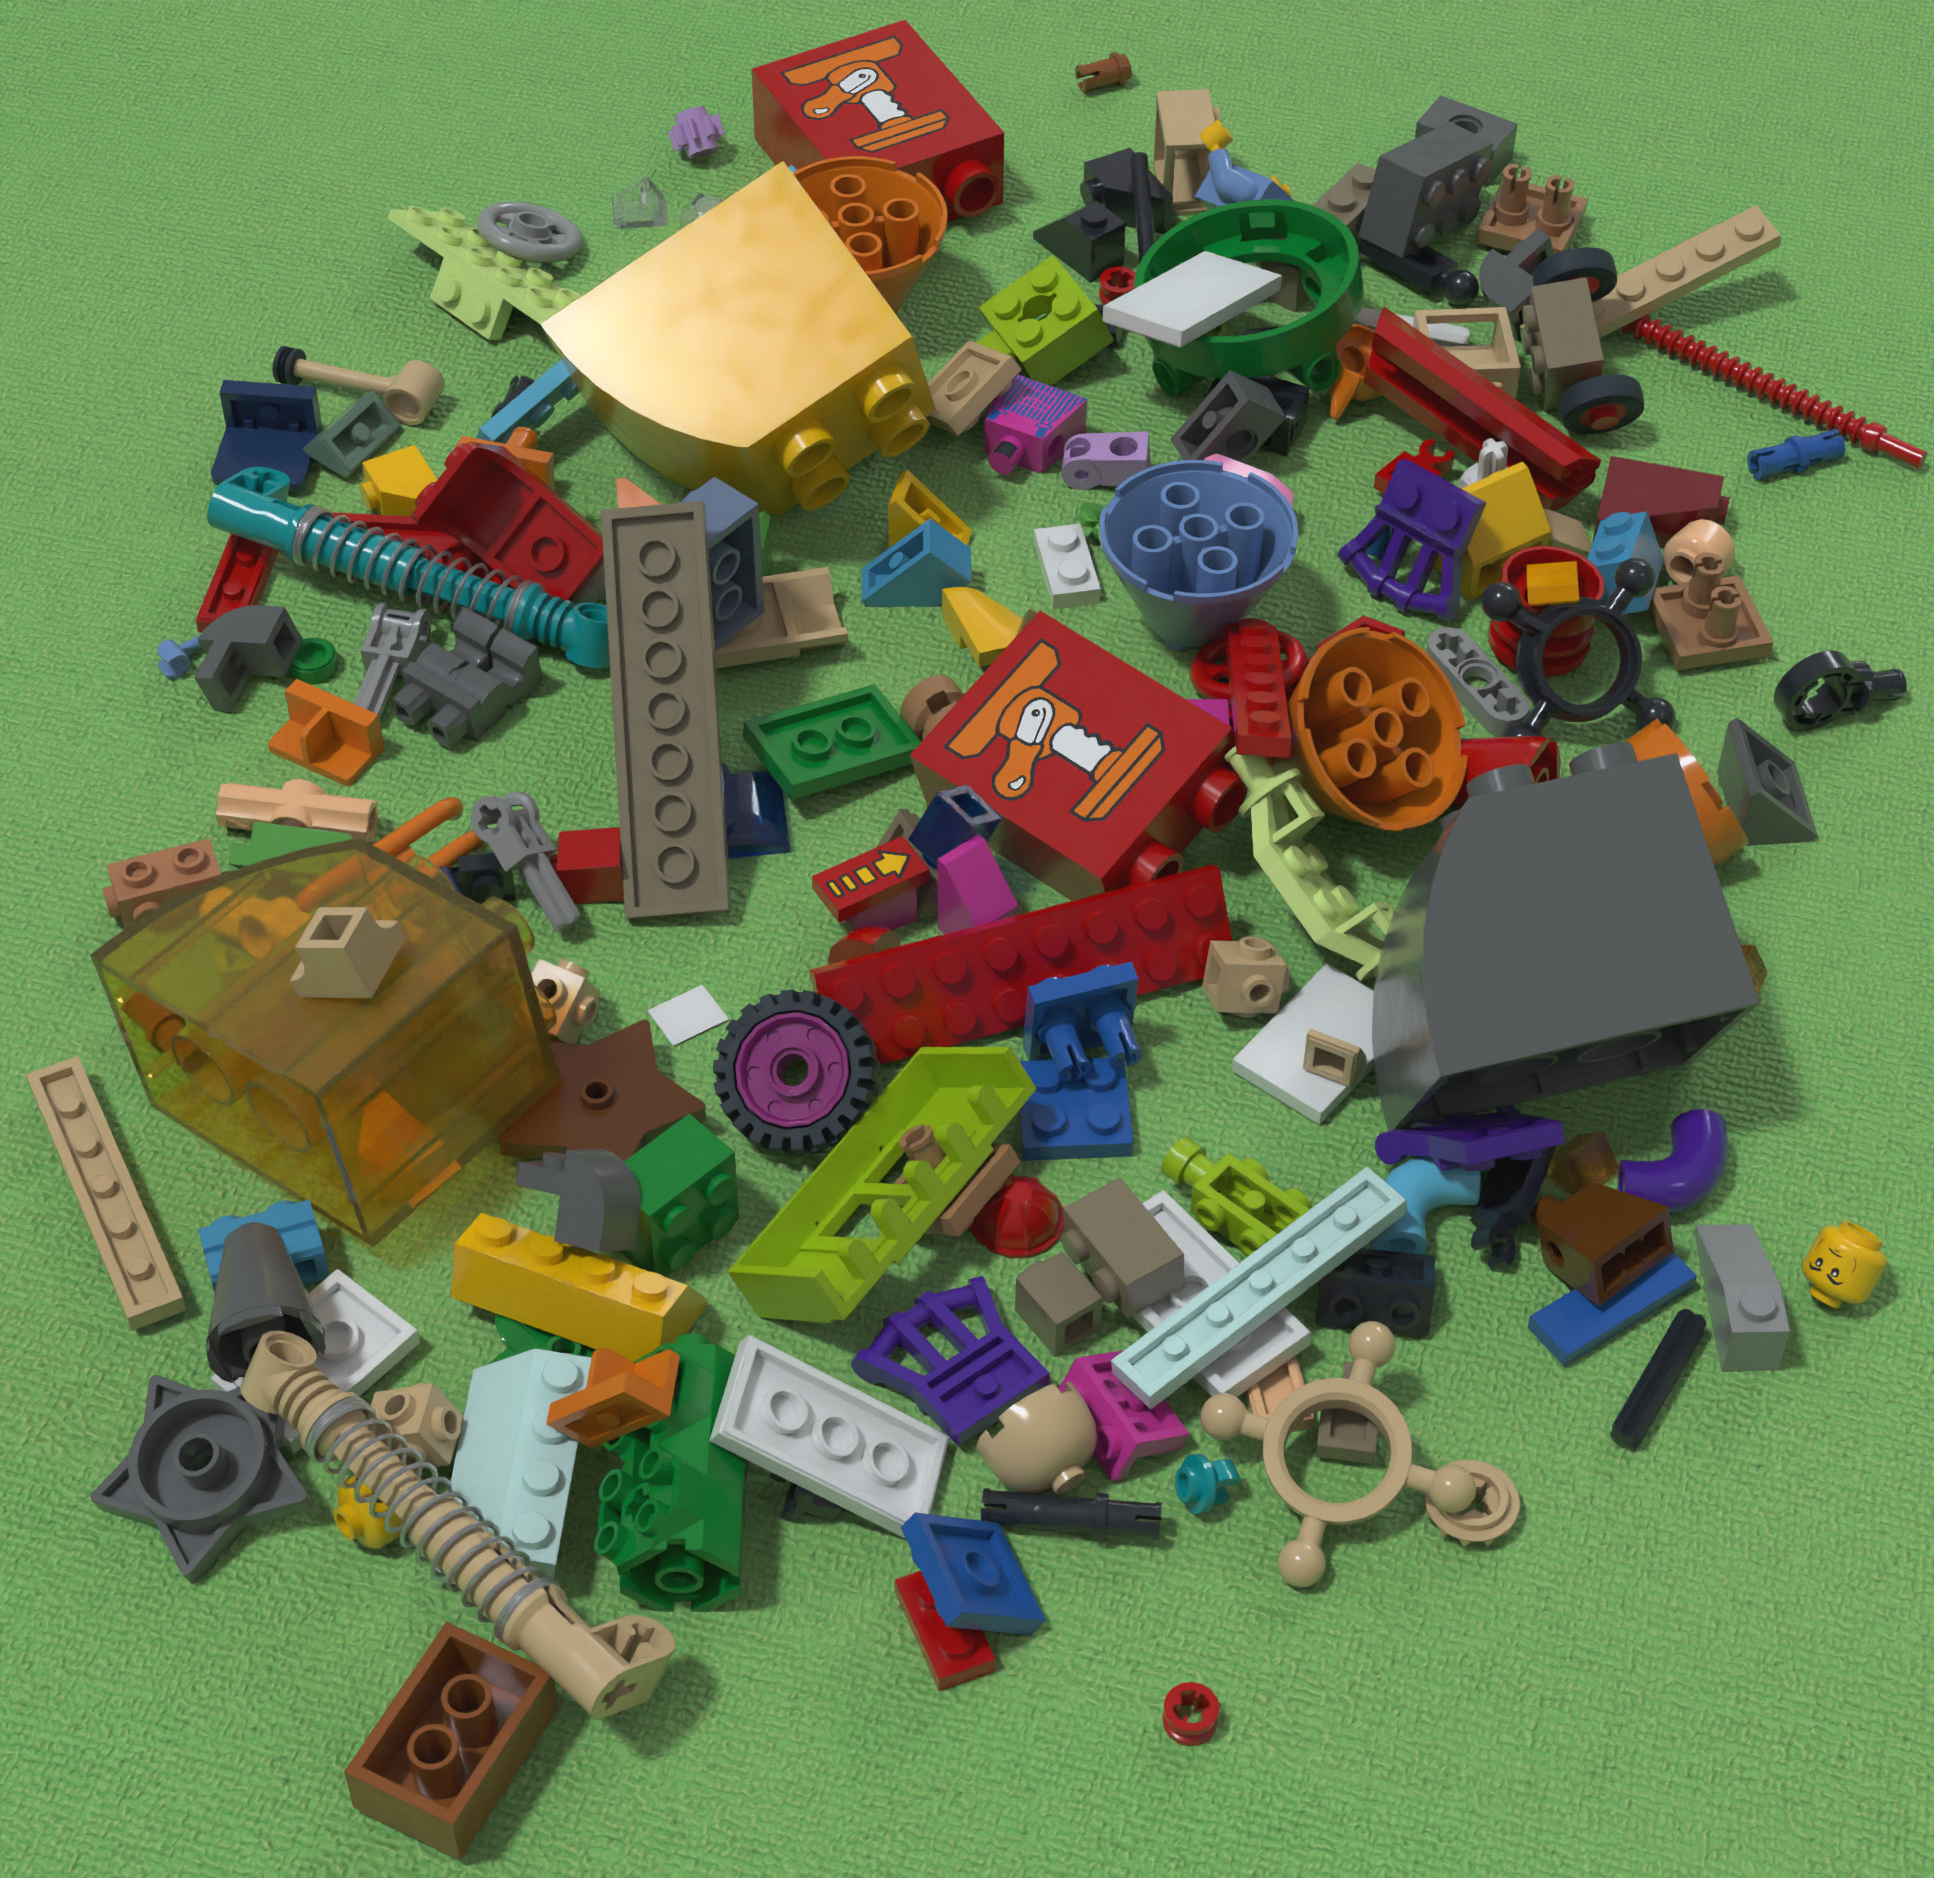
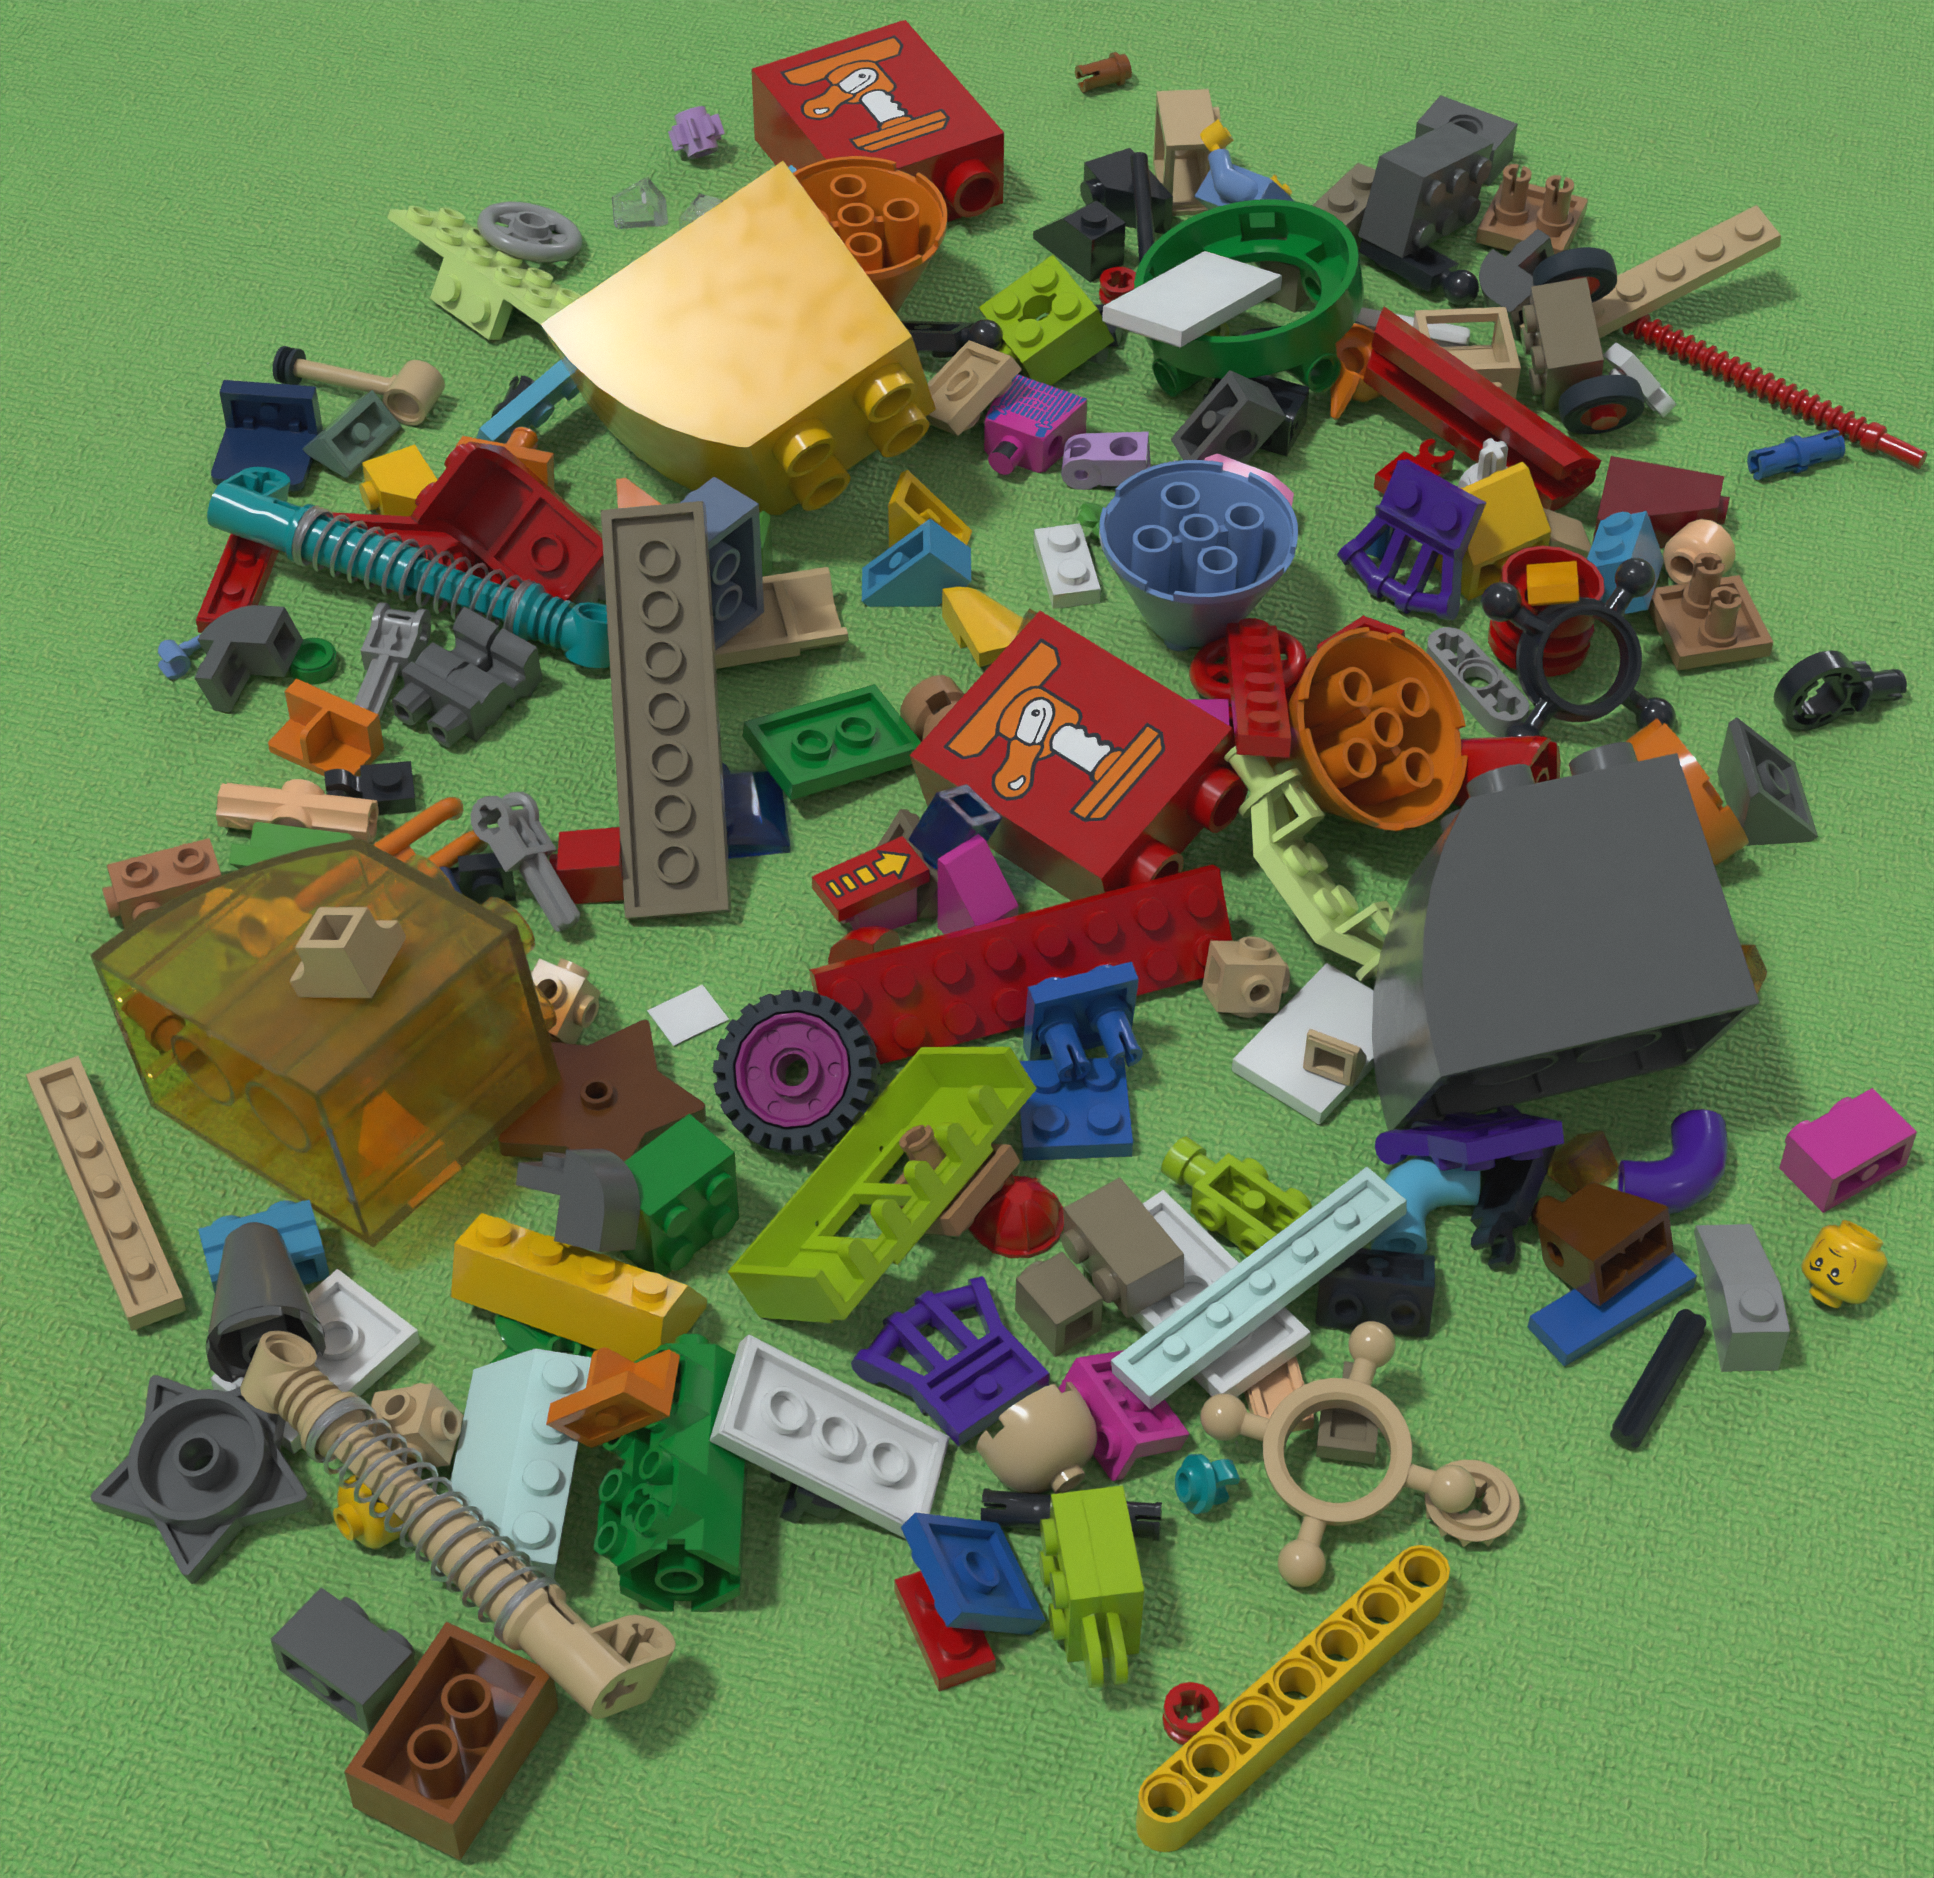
(344, 1658): none -> dark grey brick
(386, 782): none -> black plate
(949, 337): none -> black plate
(1093, 1580): none -> lime brick
(1285, 1719): none -> yellow beam
(1628, 364): none -> white plate
(1847, 1149): none -> dark pink brick

